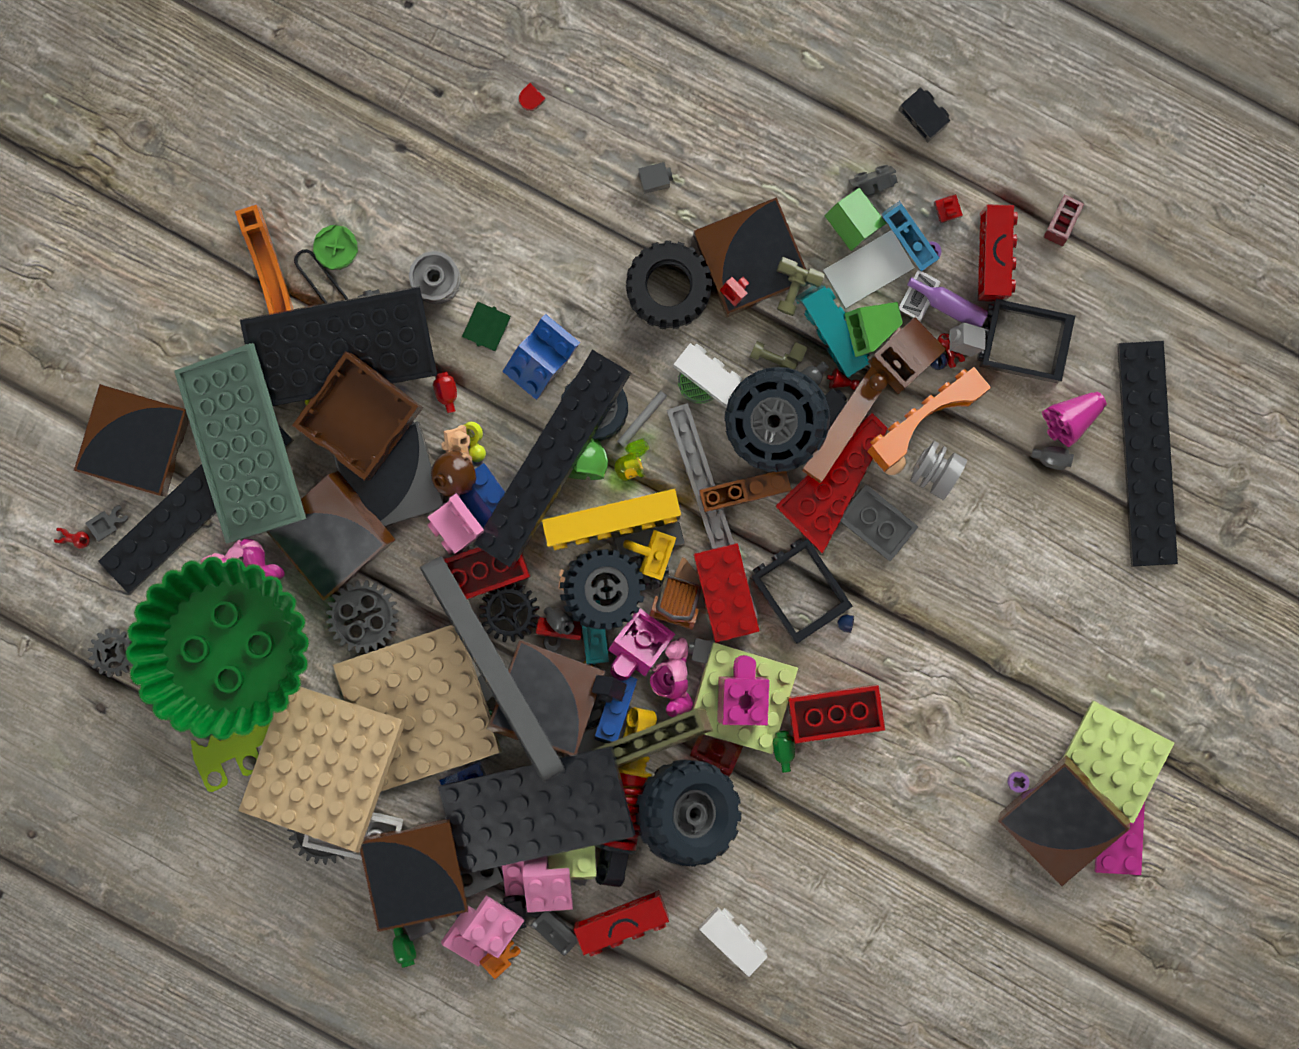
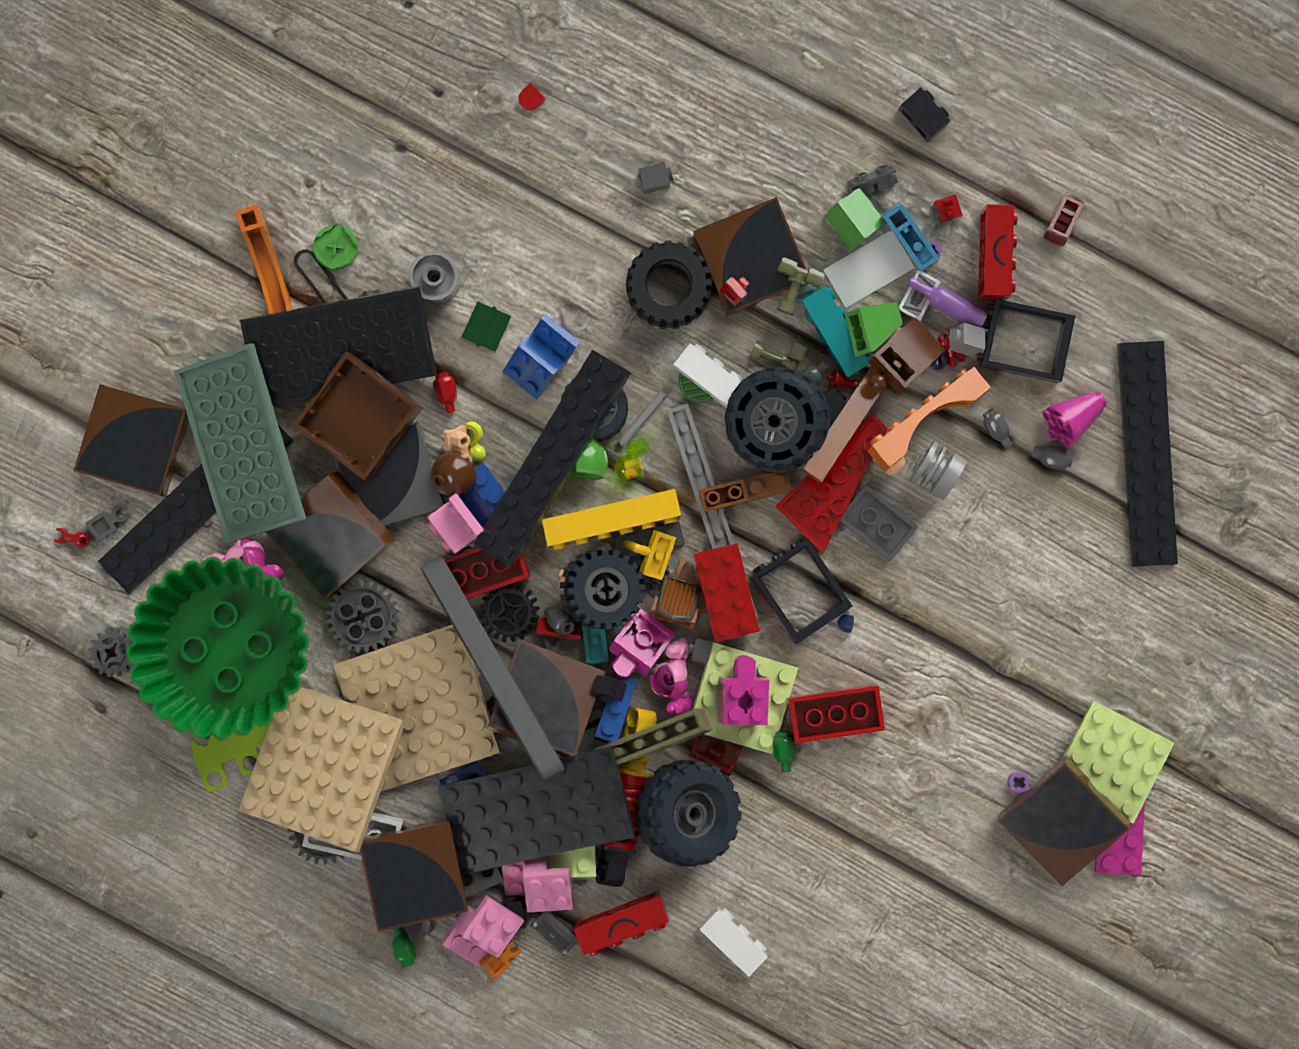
(997, 427): none -> dark grey plant

